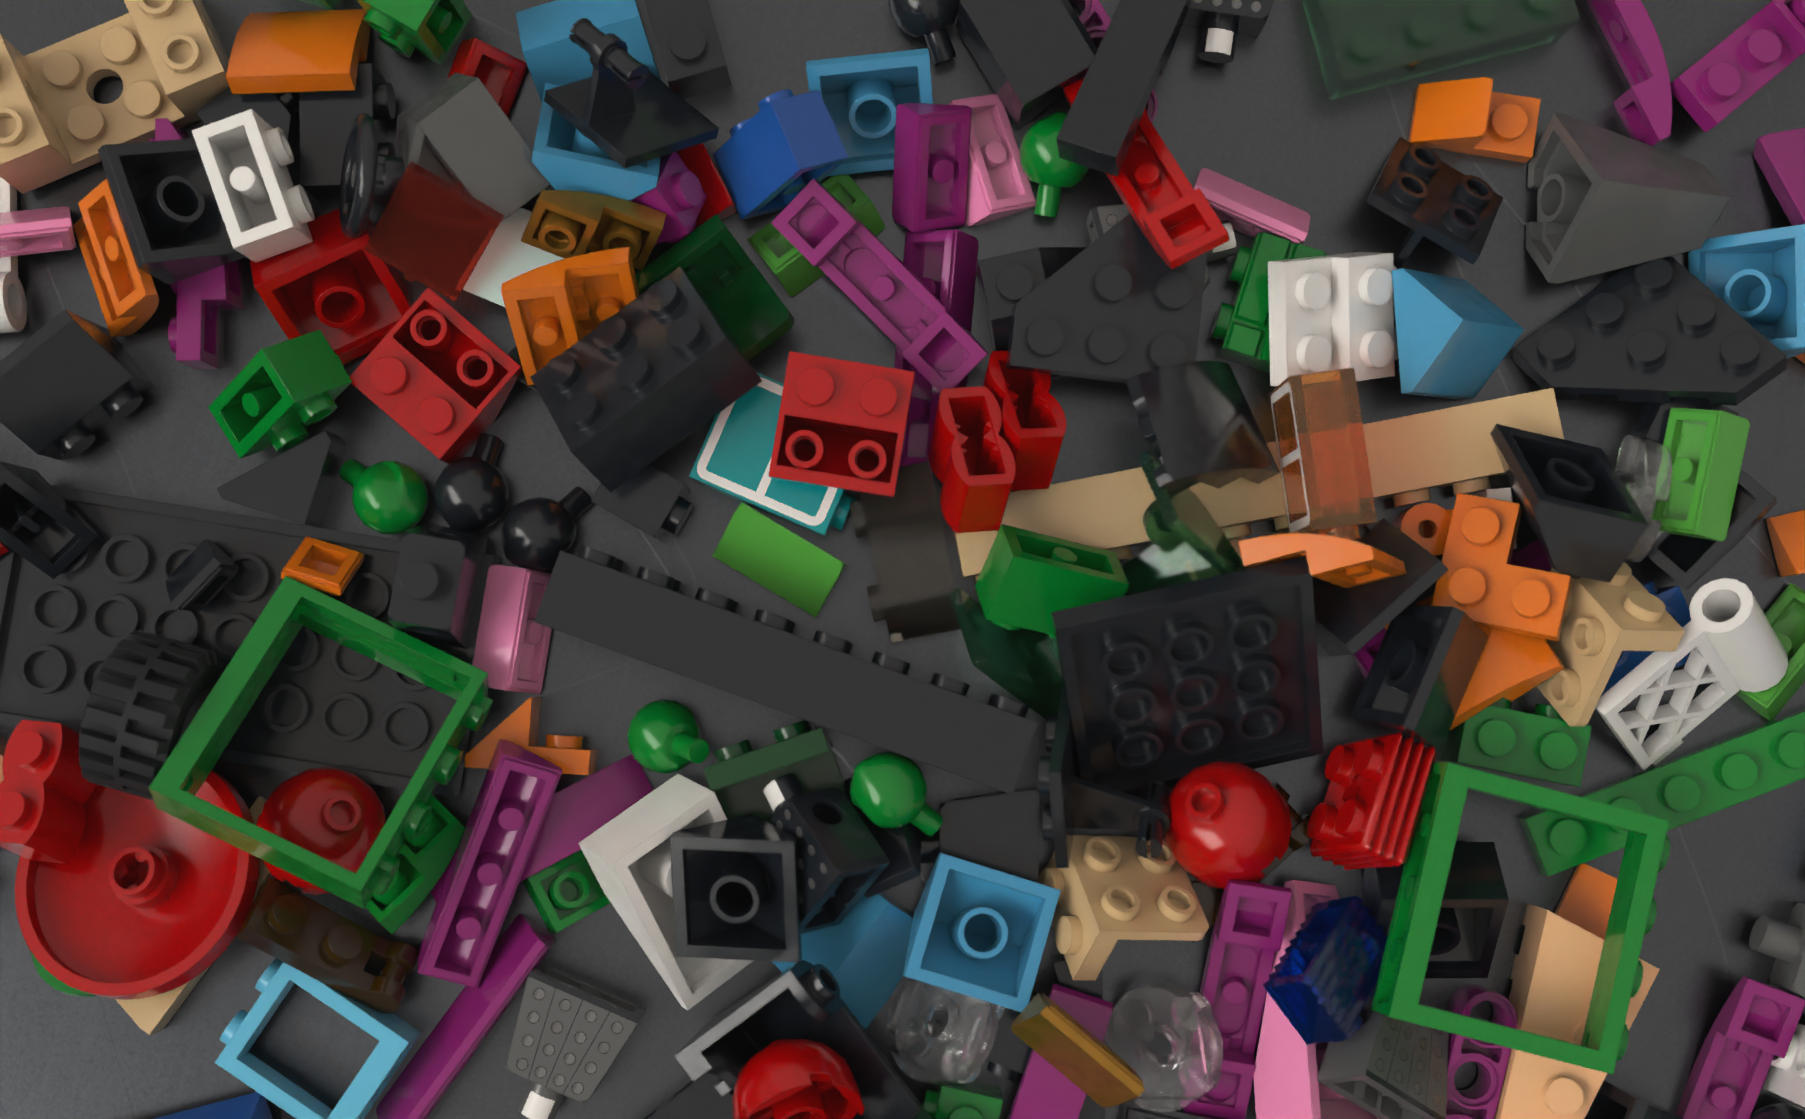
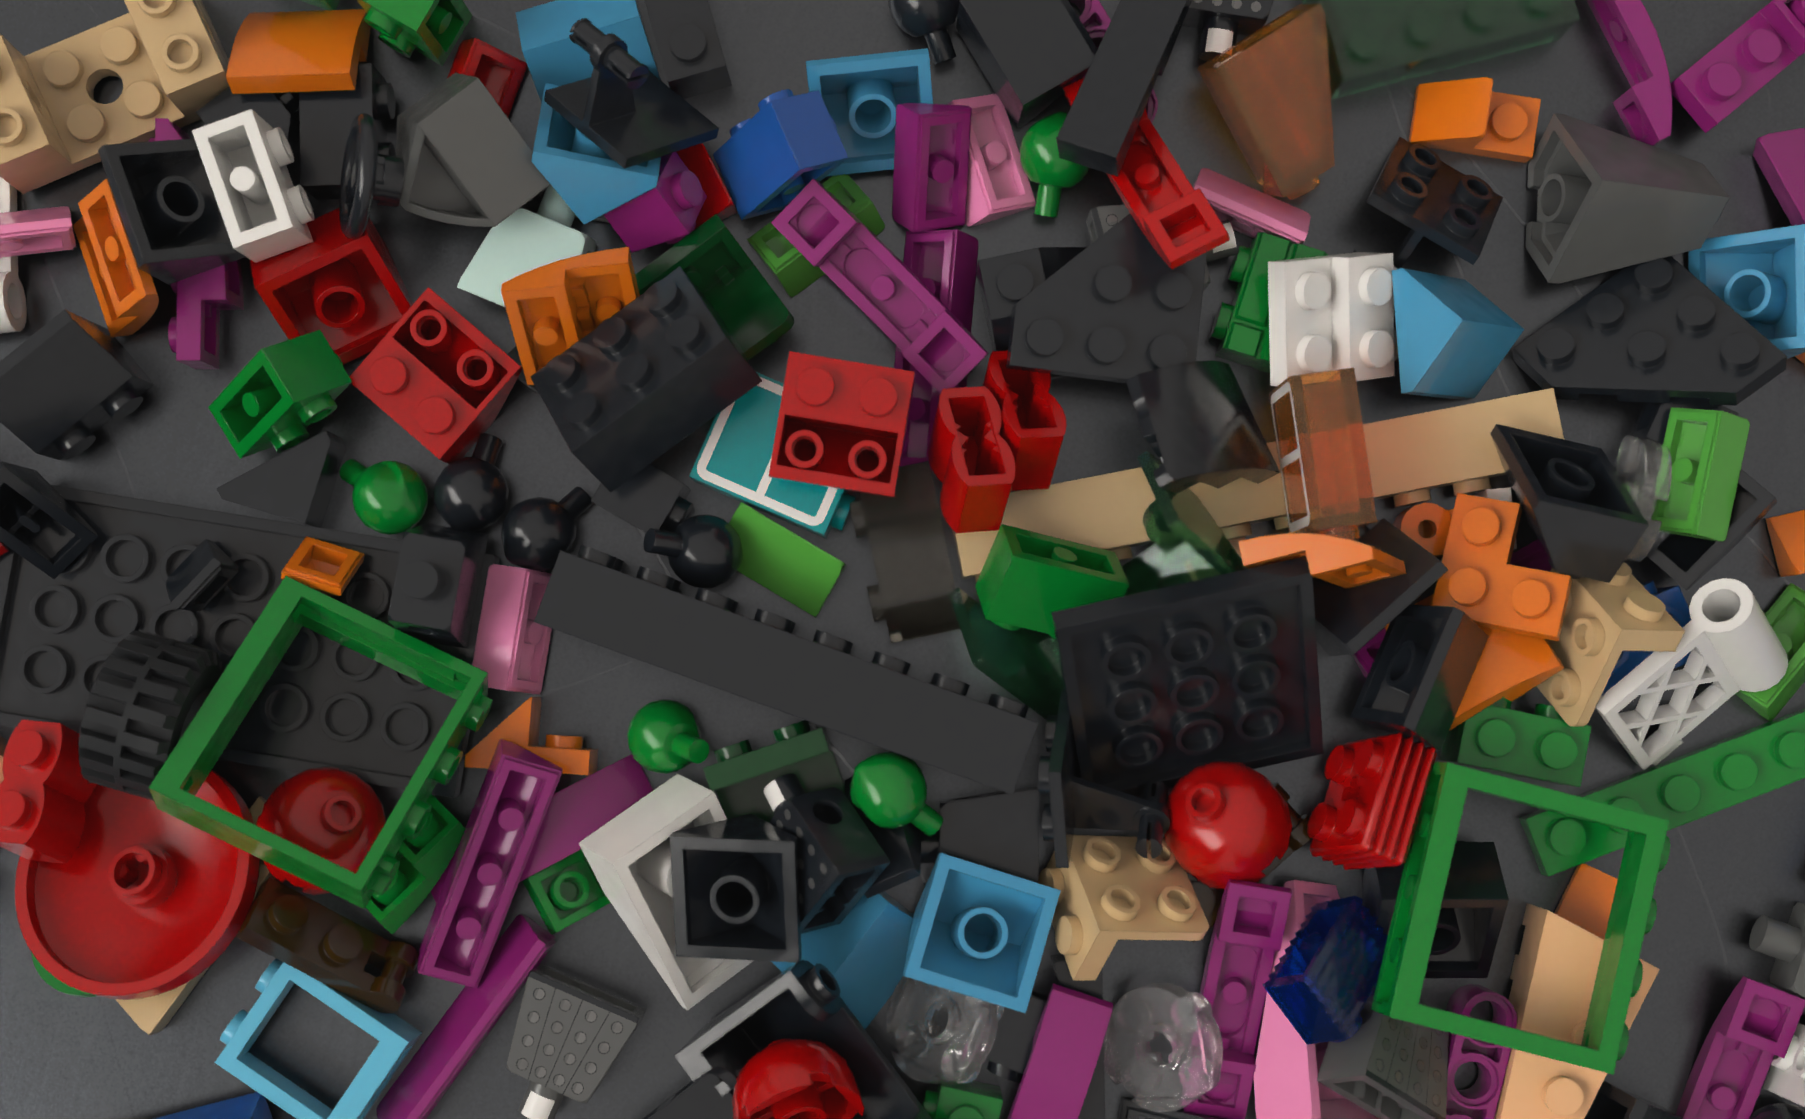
(433, 231): clear red piece -> none
(579, 220): pearl gold slope -> none
(700, 550): none -> black piece
(1076, 1053): pearl gold slope -> none
(1279, 100): none -> clear orange slope

